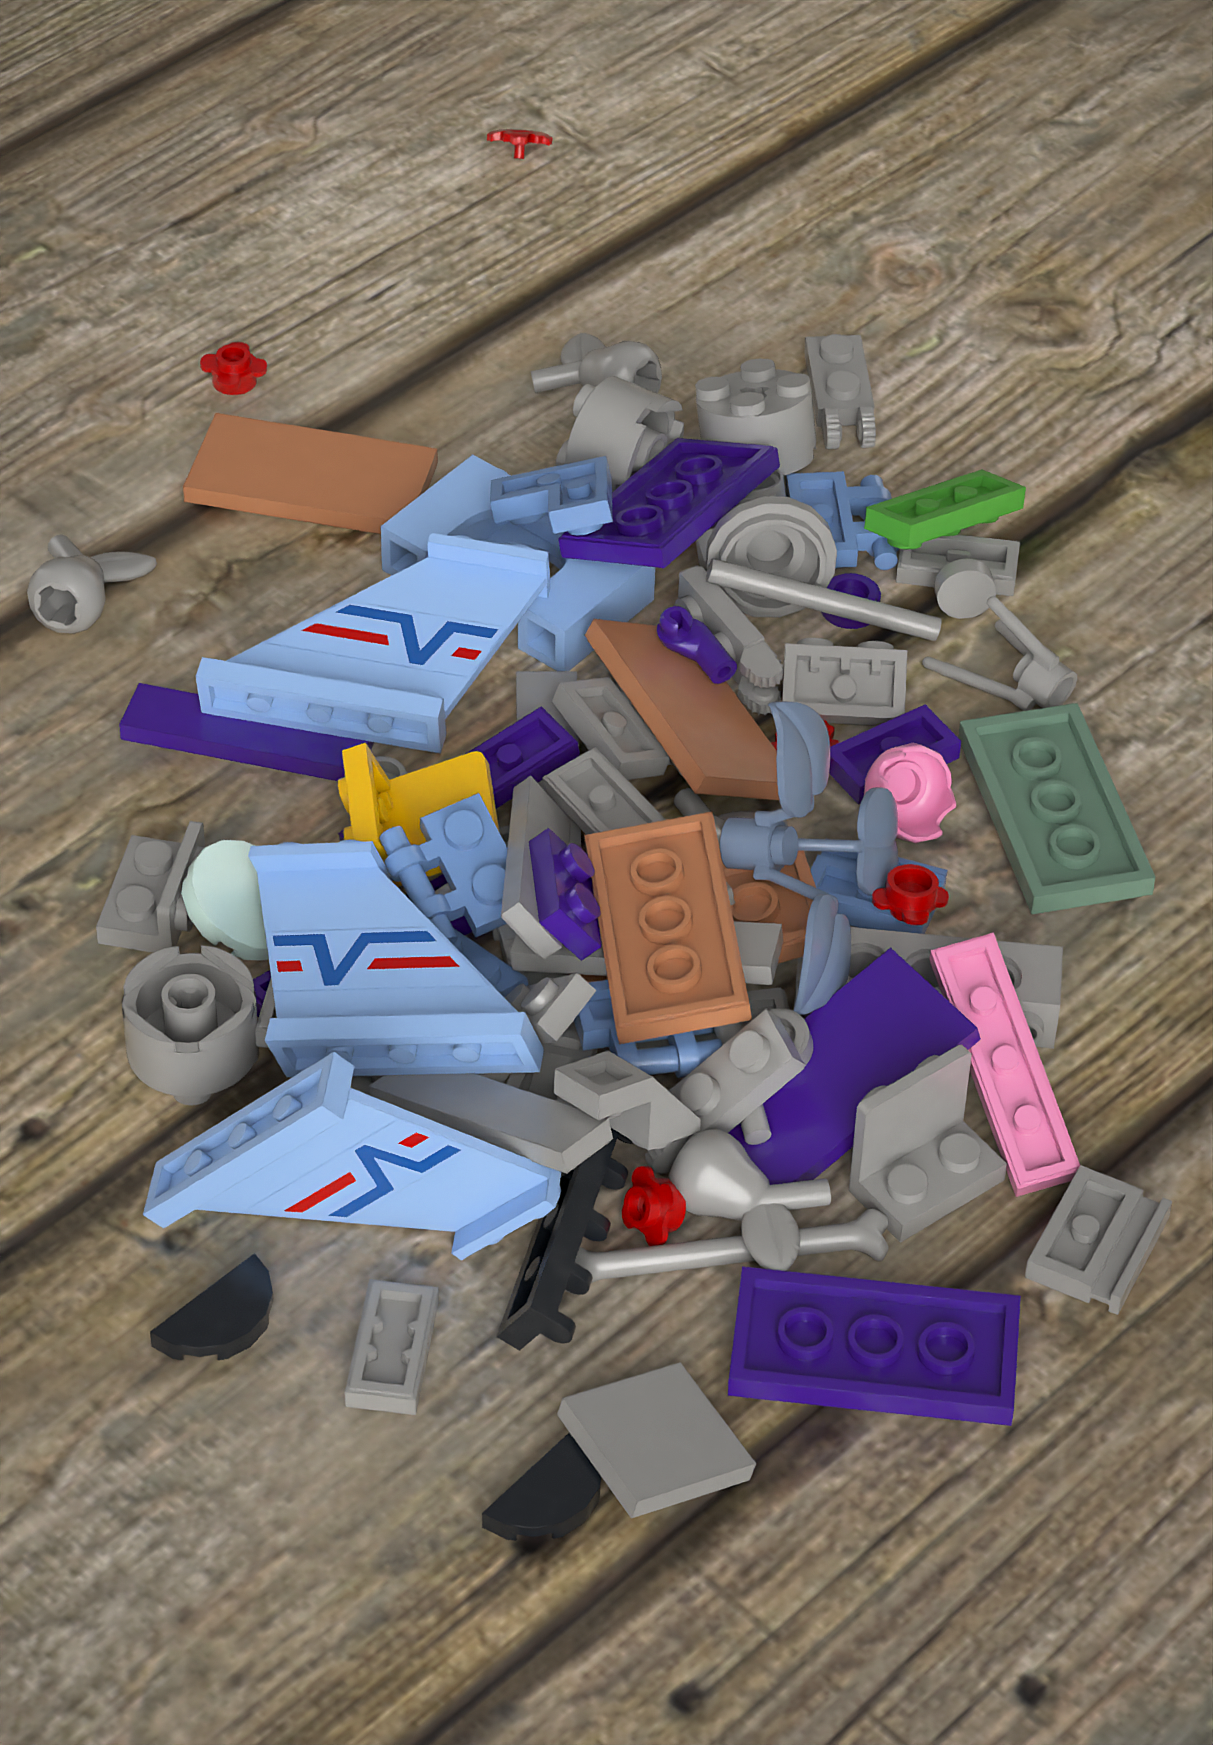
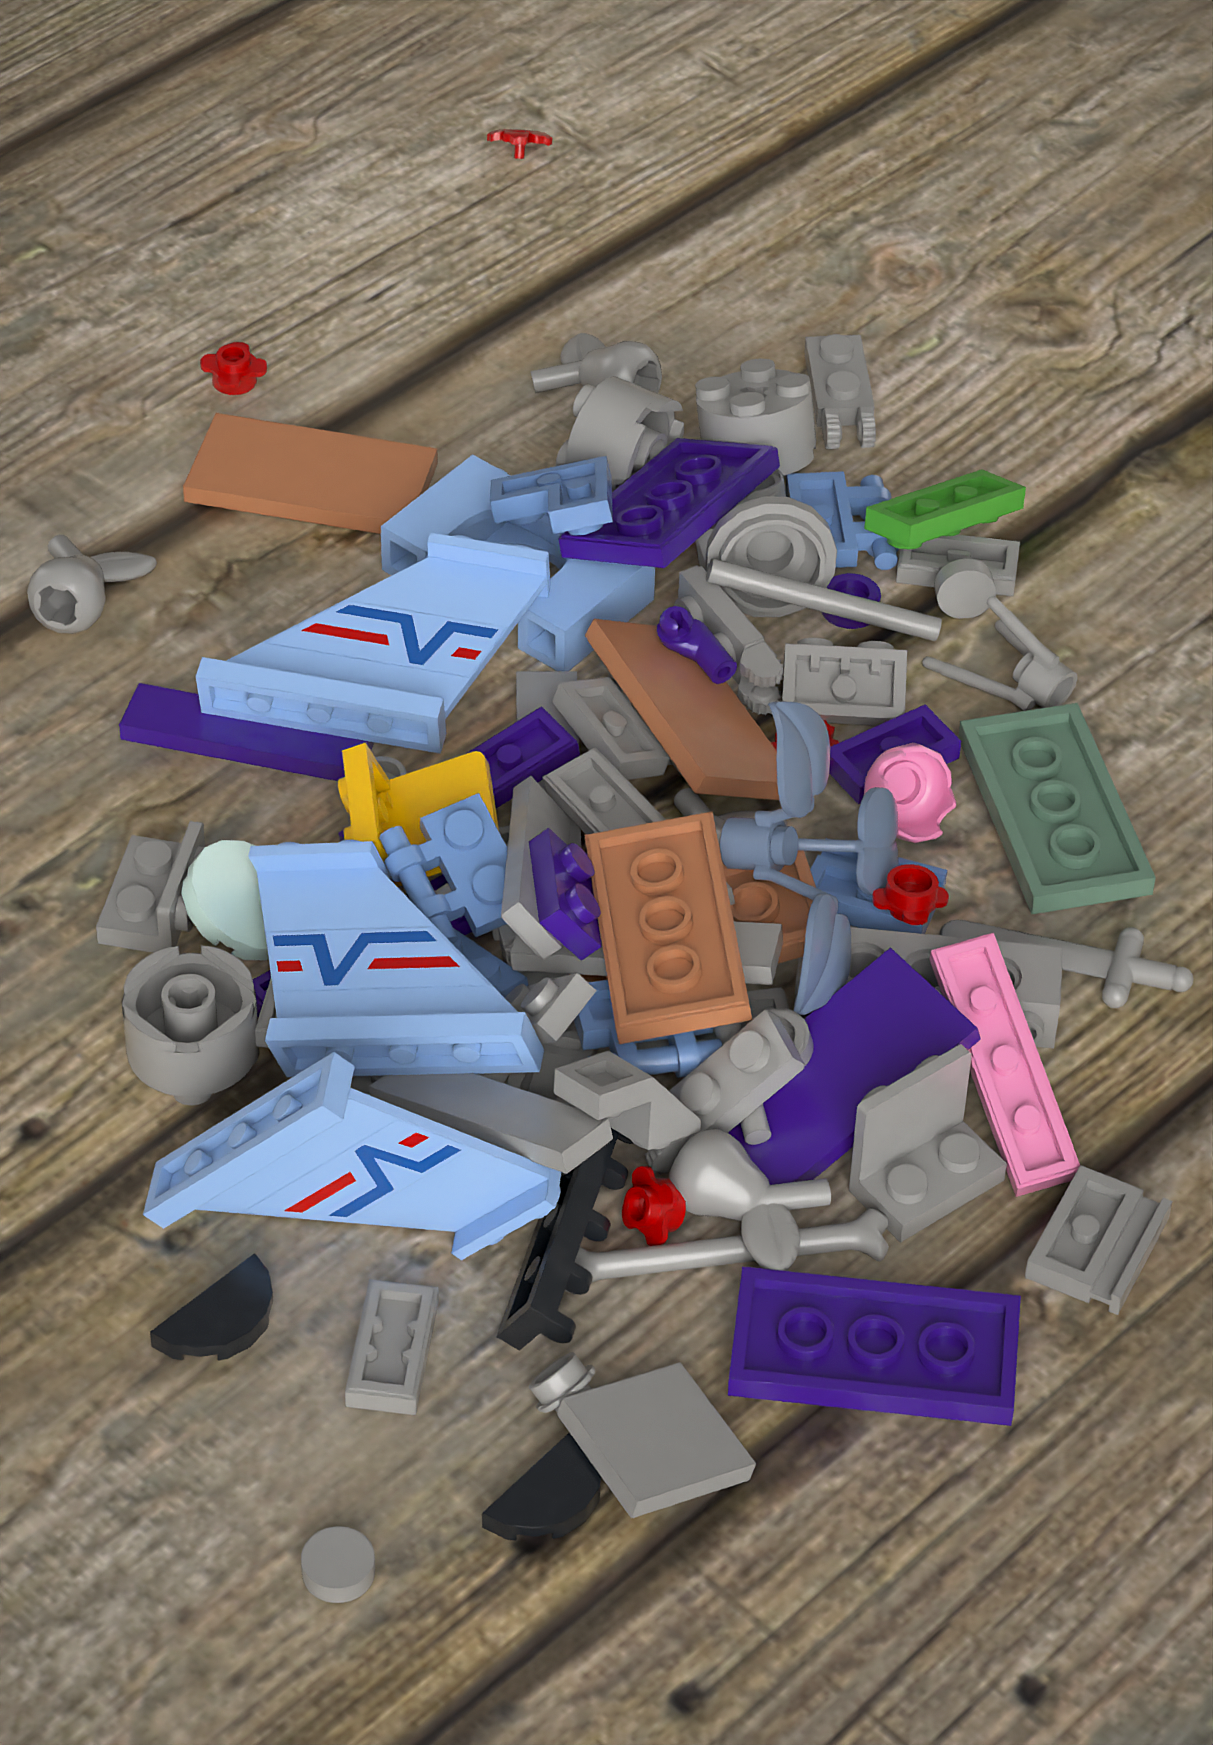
(338, 1564): none -> light grey tile
(560, 1380): none -> light grey plate
(1117, 967): none -> light grey sword

